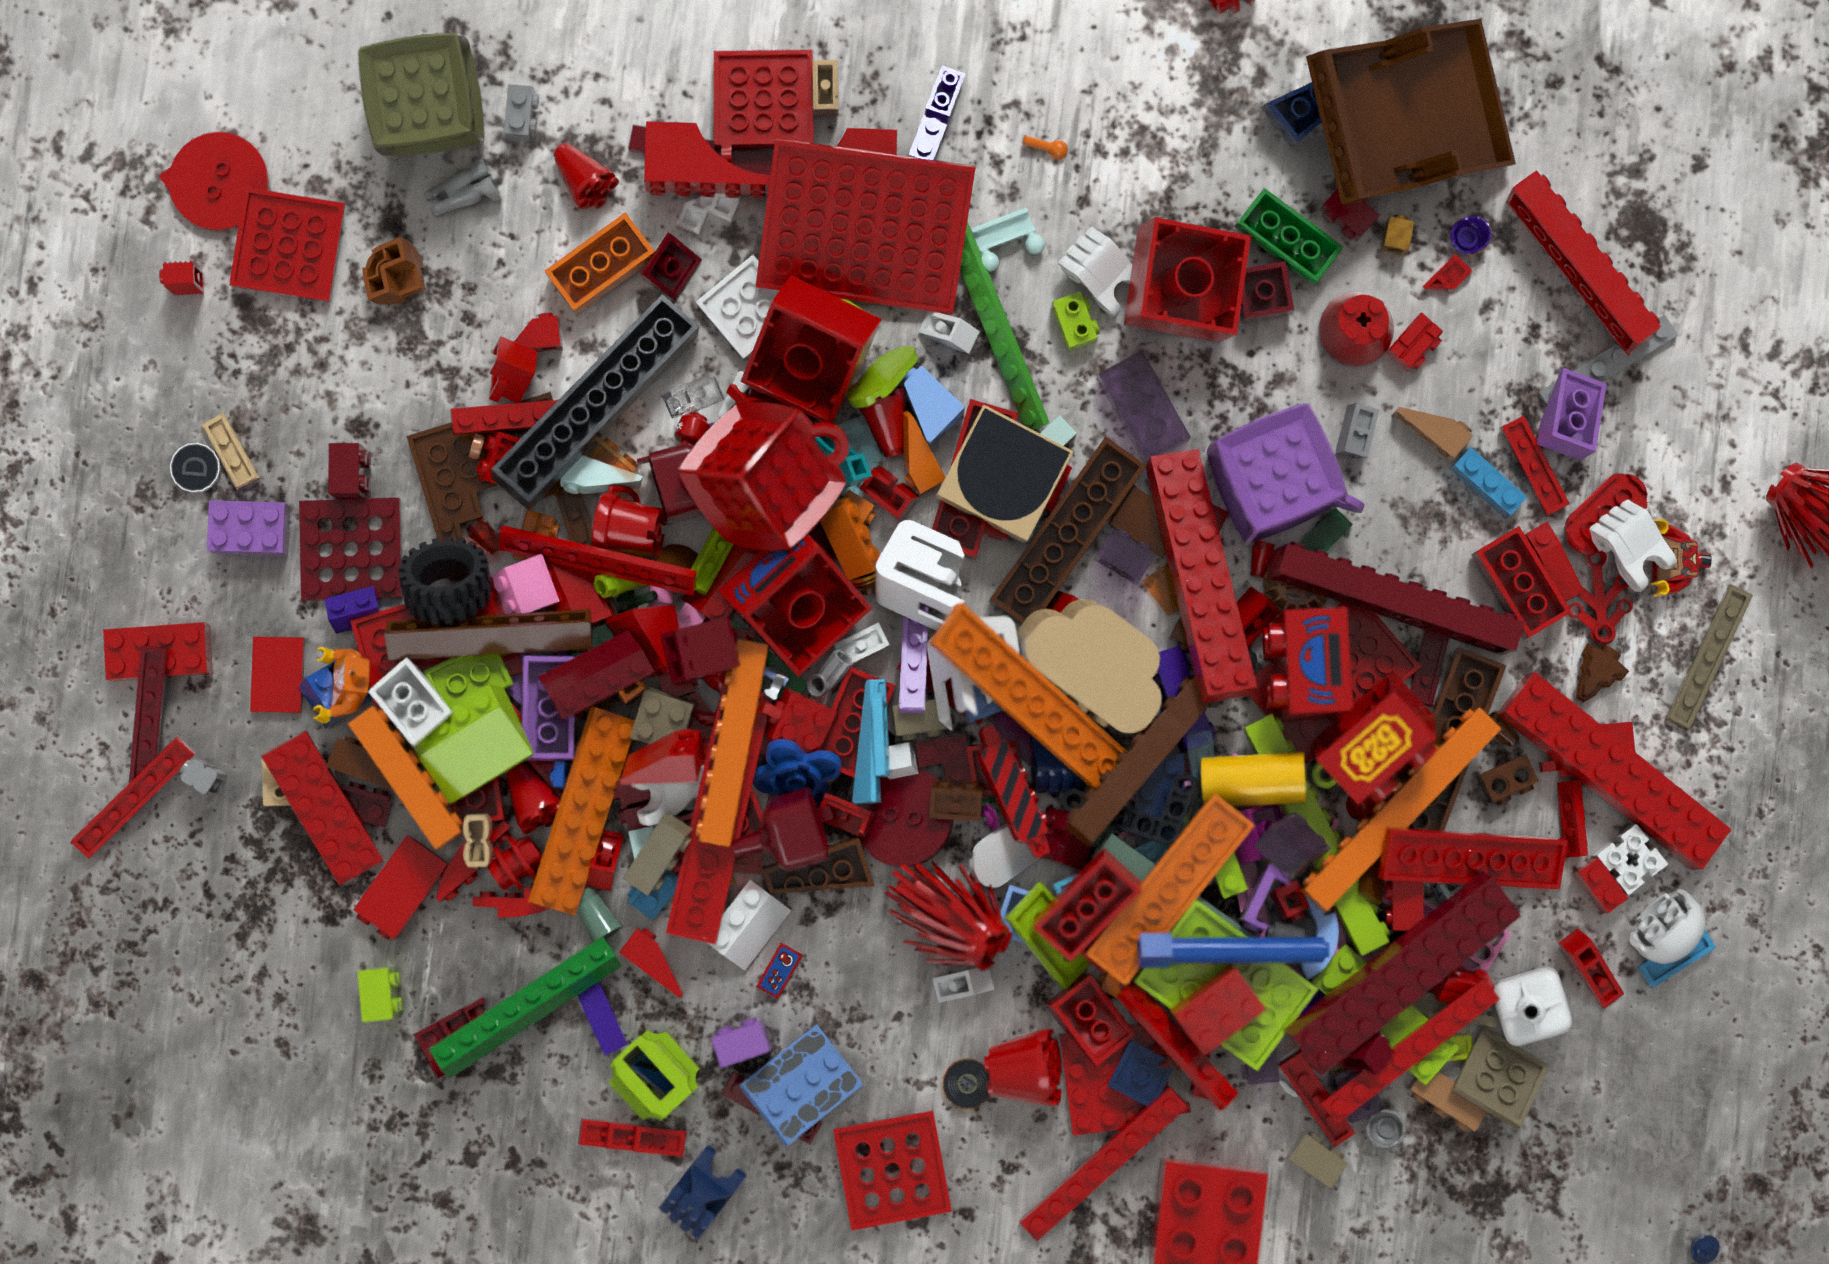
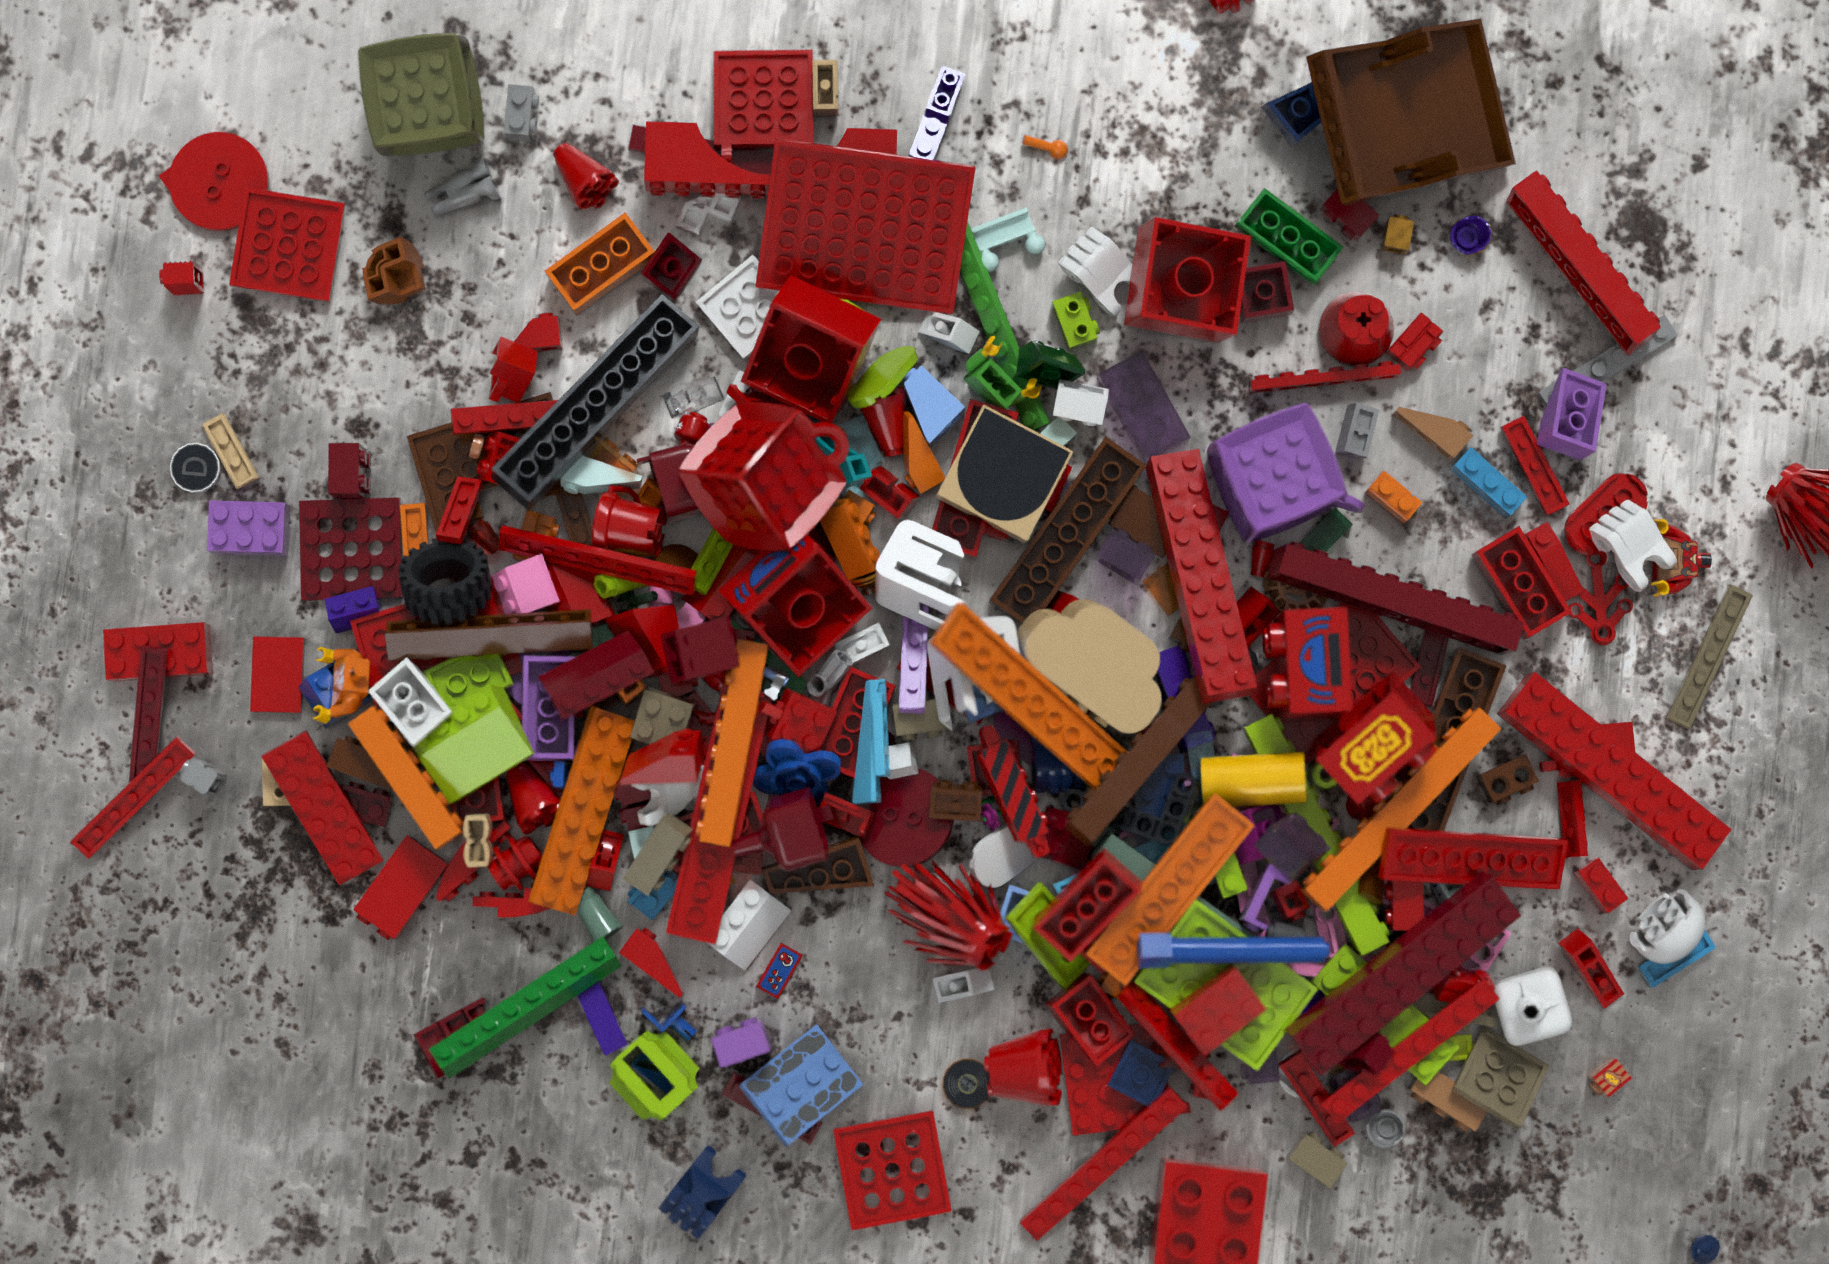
(380, 994): lime brick -> none
(414, 526): none -> orange plate
(459, 510): none -> red plate
(632, 1137): red slope -> none
(650, 494): none -> orange tile
(674, 1021): none -> blue bracket
(950, 753): dark red brick -> none
(992, 382): none -> bright green torso
(1047, 364): none -> dark green slope
(1080, 402): none -> white slope
(1326, 927): light blue arch -> none
(1335, 376): none -> red plate
(1393, 497): none -> orange brick
(1449, 275): red slope -> none
(1507, 734): reddish brown cone -> none
(1598, 670): reddish brown rock -> none
(1608, 1078): none -> brick
(1645, 860): white brick -> none

